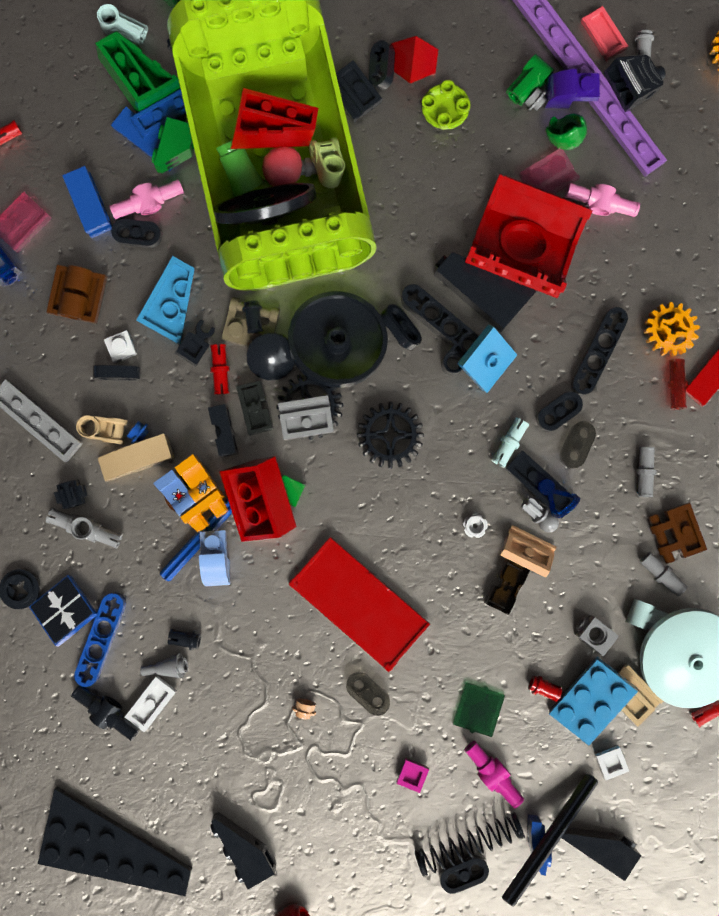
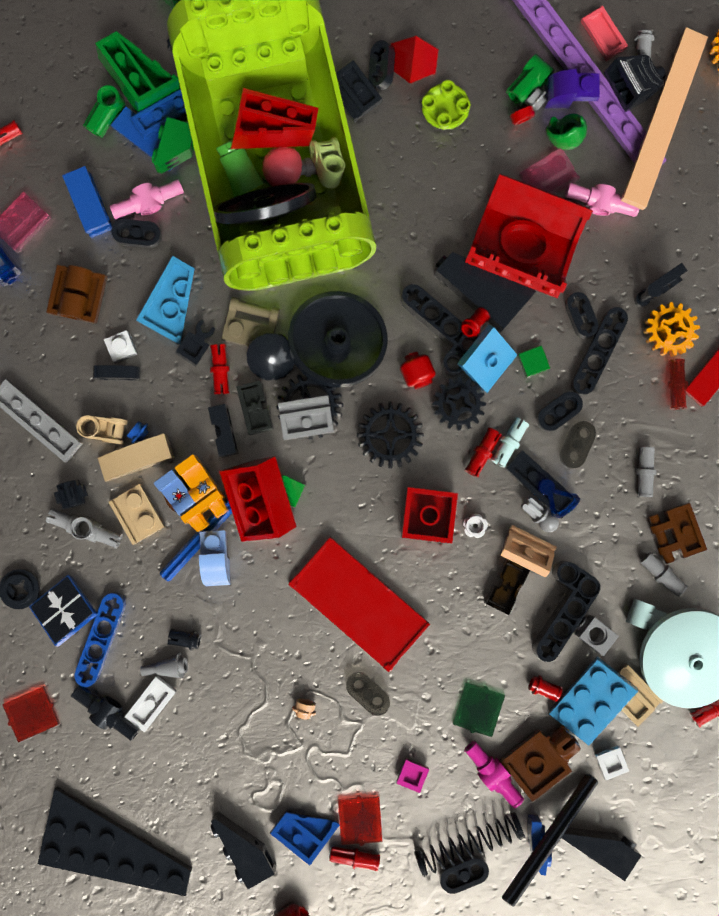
(31, 714): none -> clear red piece
(103, 113): none -> green piece
(126, 26): light aqua piece -> none
(137, 514): none -> tan plate
(253, 317): black pin -> none
(304, 834): none -> blue wing
(355, 858): none -> red axle
(360, 820): none -> clear red piece
(401, 327): black plate -> none
(417, 370): none -> red head
(429, 515): none -> red brick
(447, 399): none -> black gear
(472, 325): none -> red pin
(483, 452): none -> red pin
(522, 115): none -> red tile
(533, 361): none -> green tile
(541, 760): none -> reddish brown plate
(561, 612): none -> black beam
(587, 313): none -> black beam
(660, 286): none -> black plate
(664, 119): none -> light nougat tile

